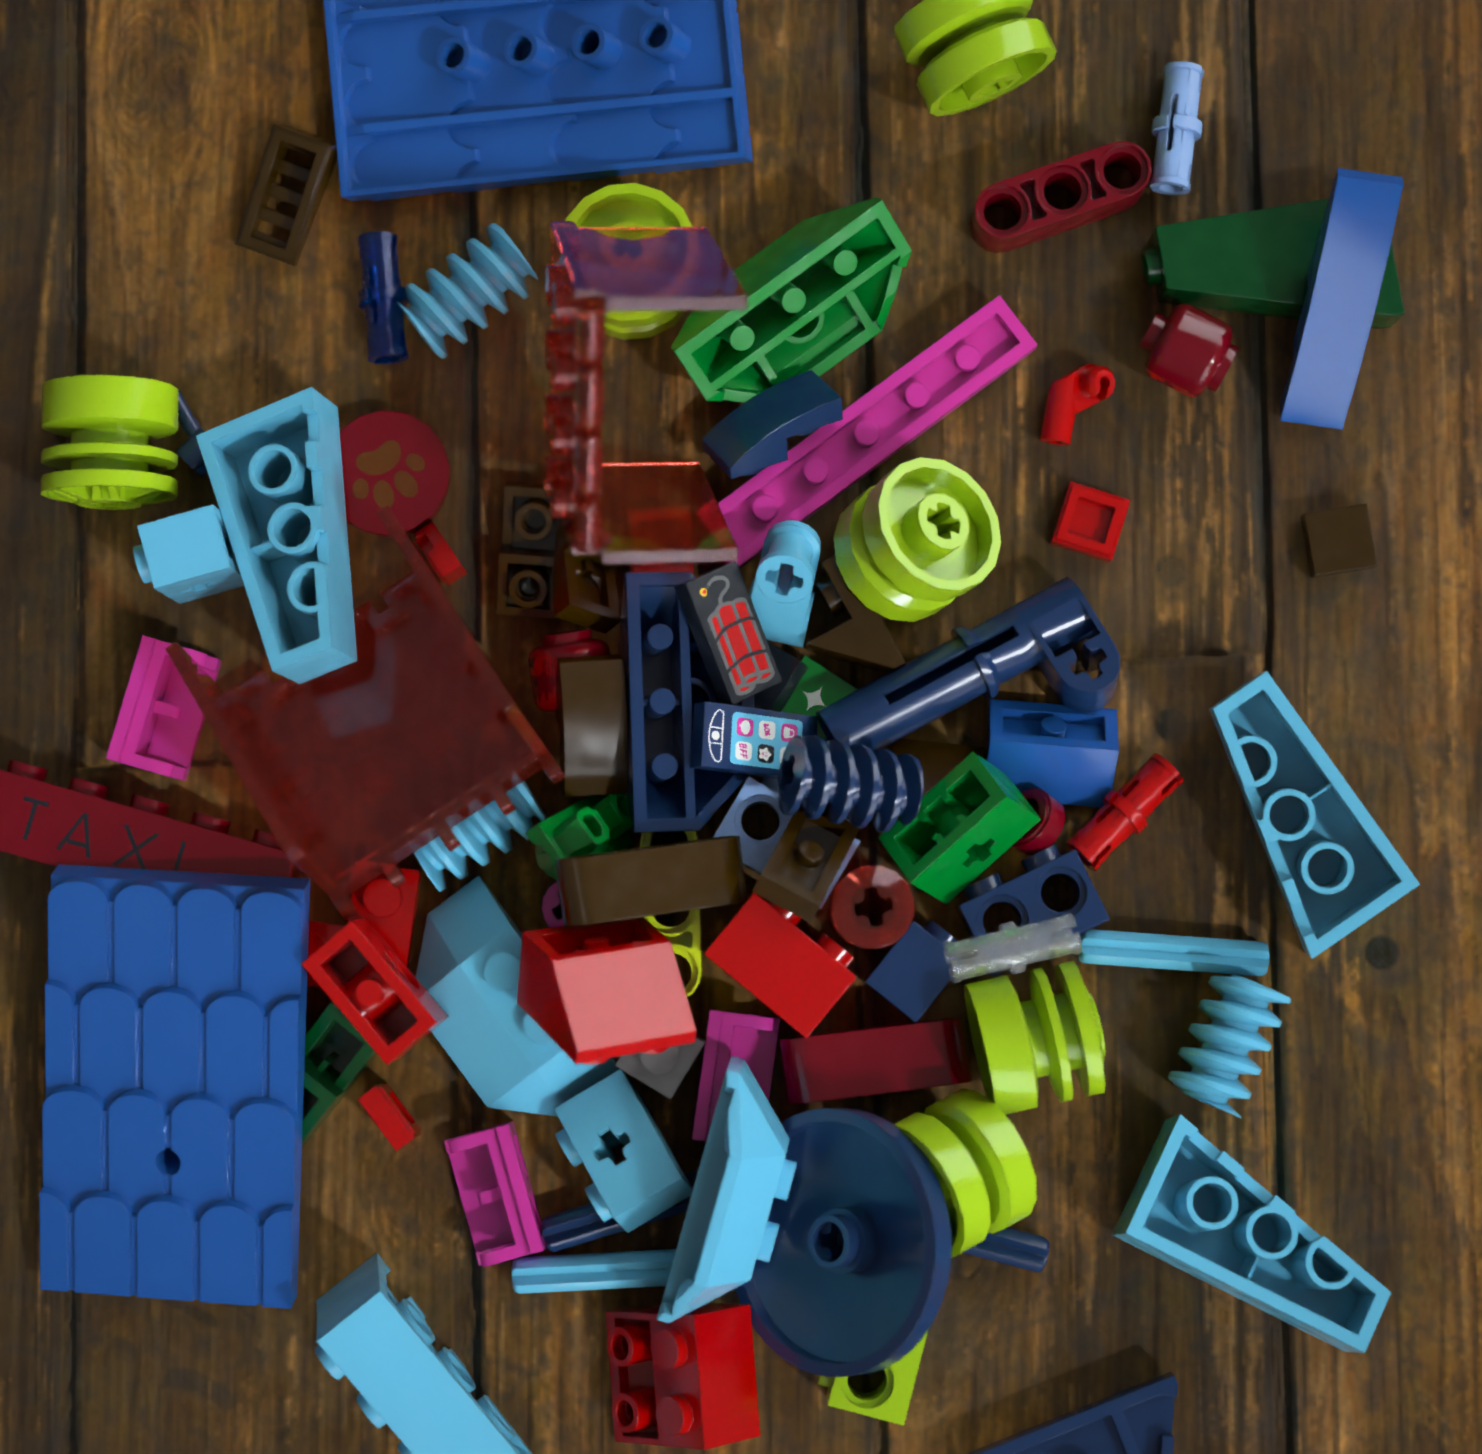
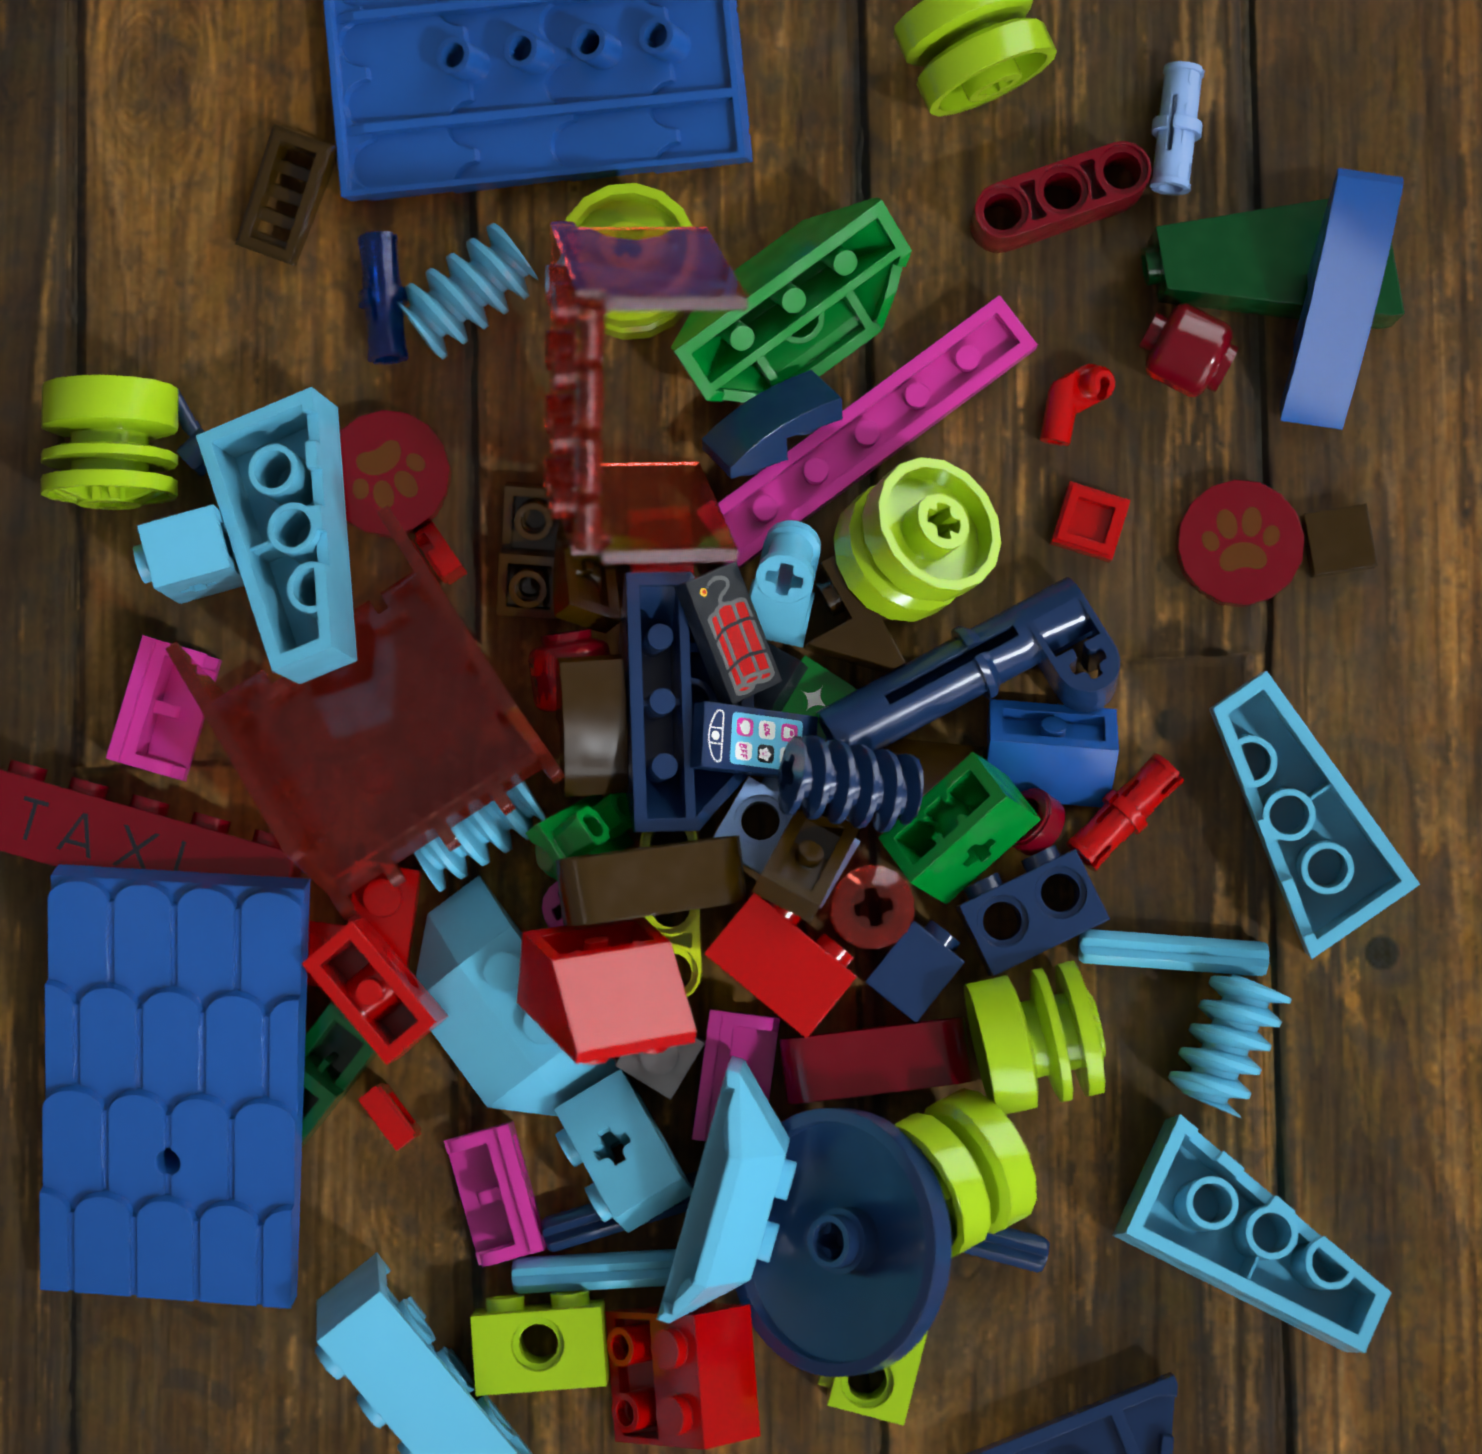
(507, 1366): none -> lime brick
(1012, 948): clear pin -> none
(1239, 543): none -> dark red tile

